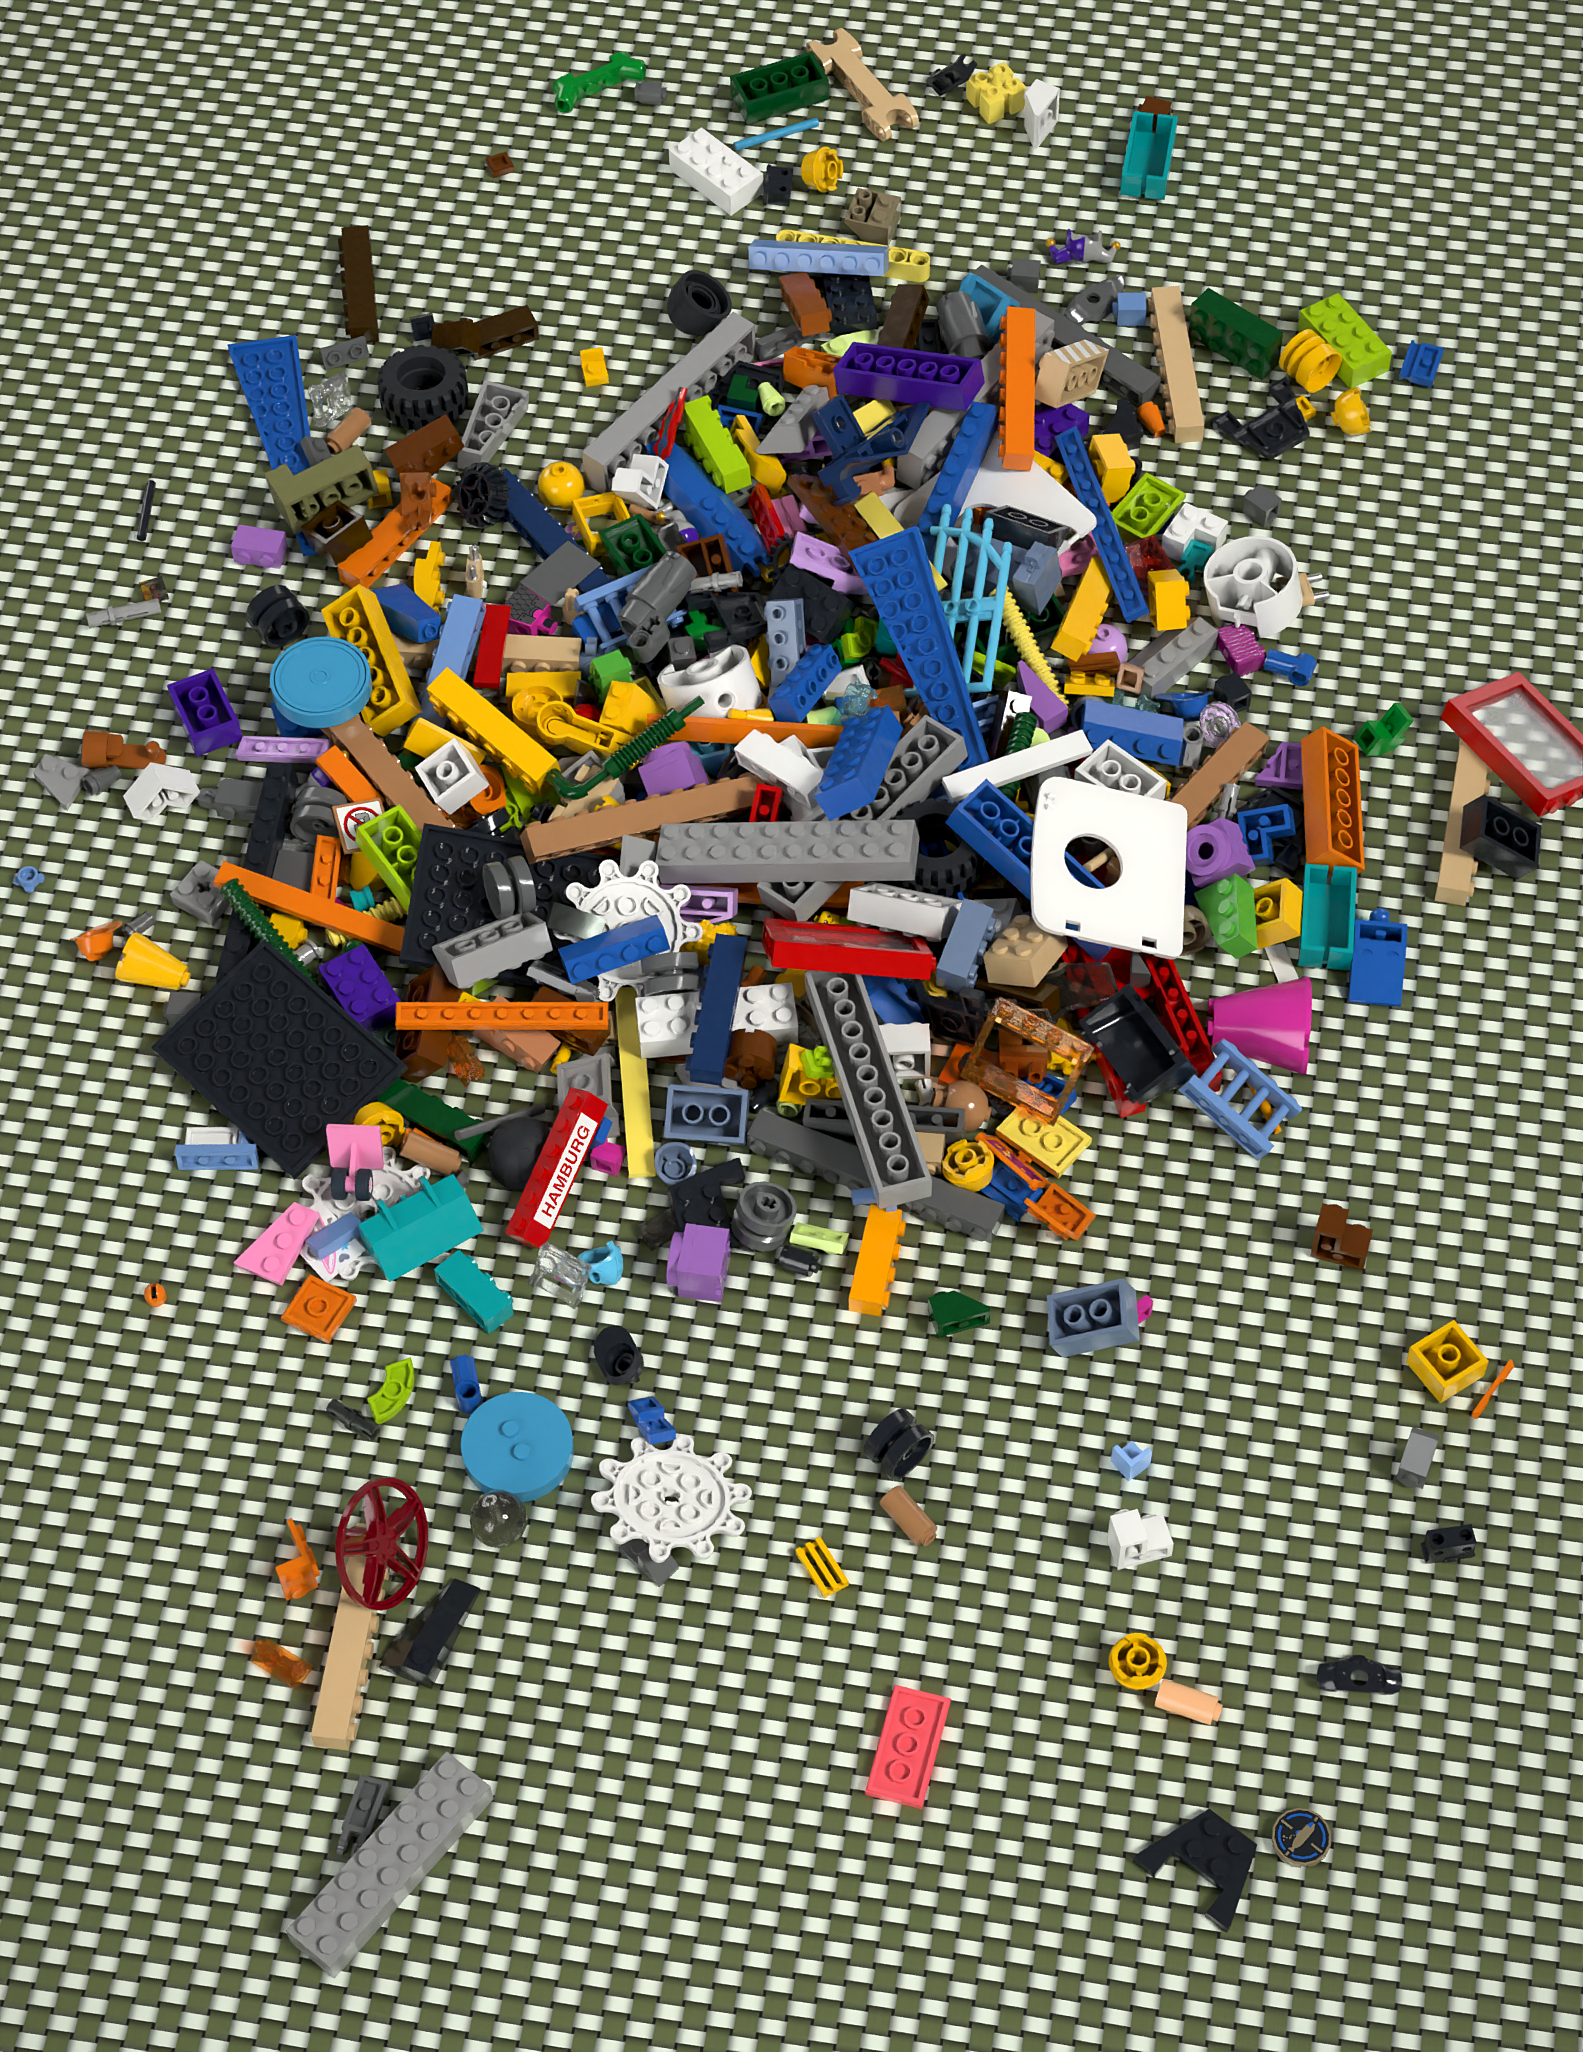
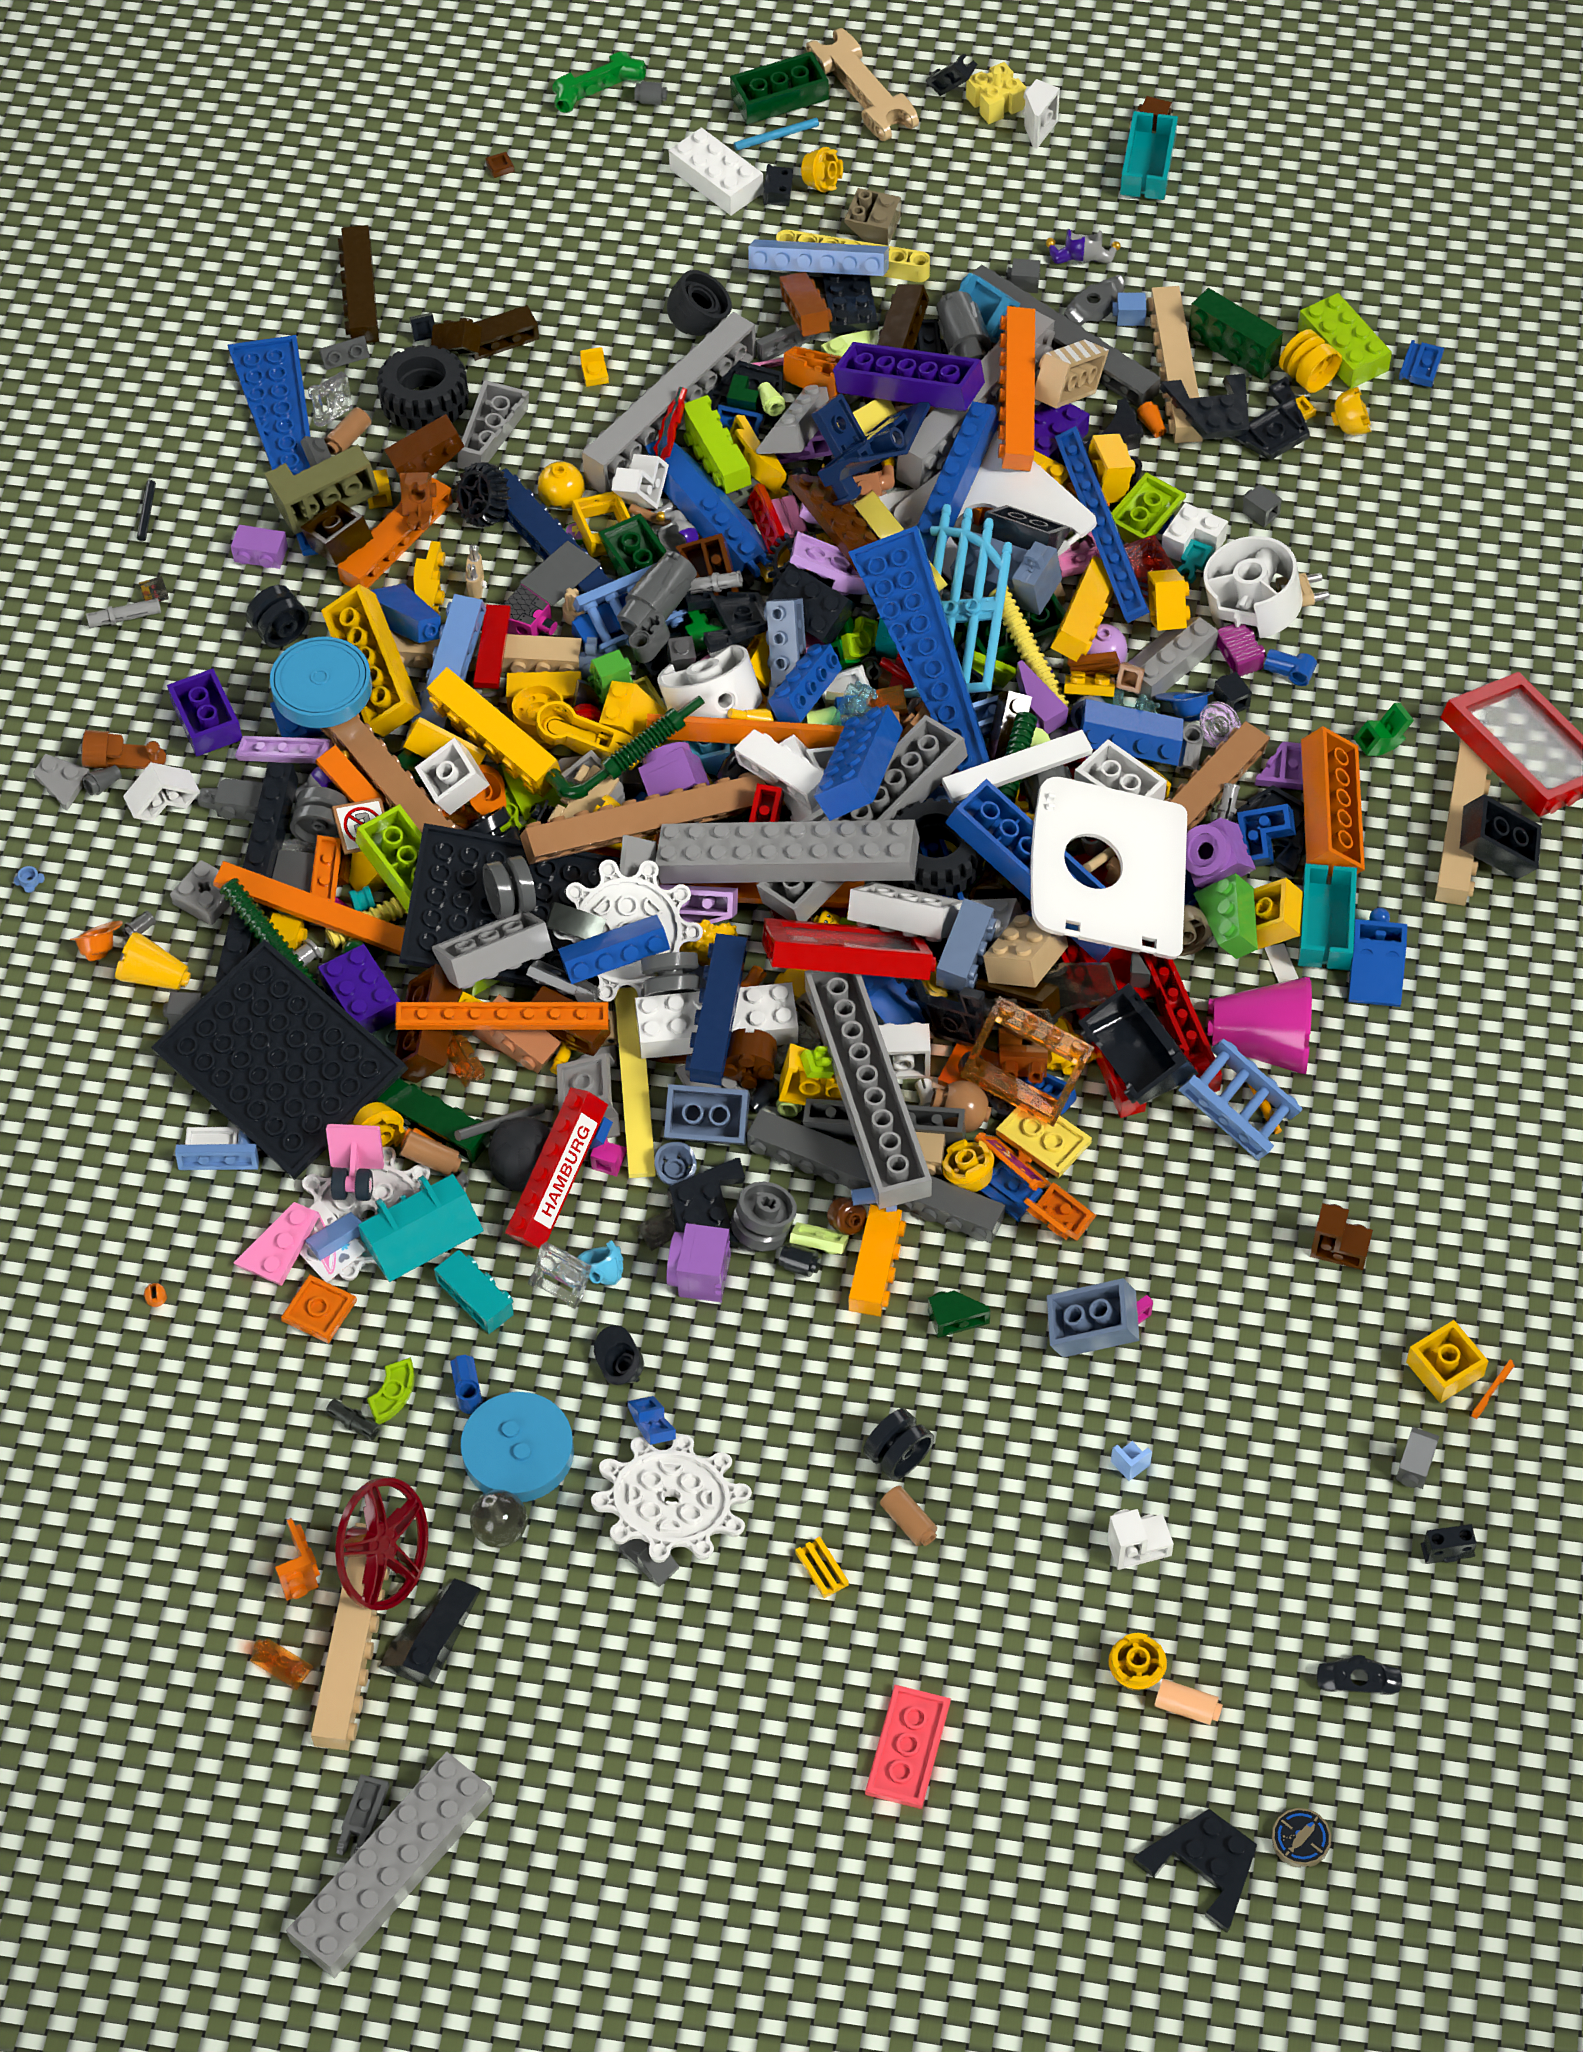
(846, 1217): none -> reddish brown head
(1213, 415): none -> black wing

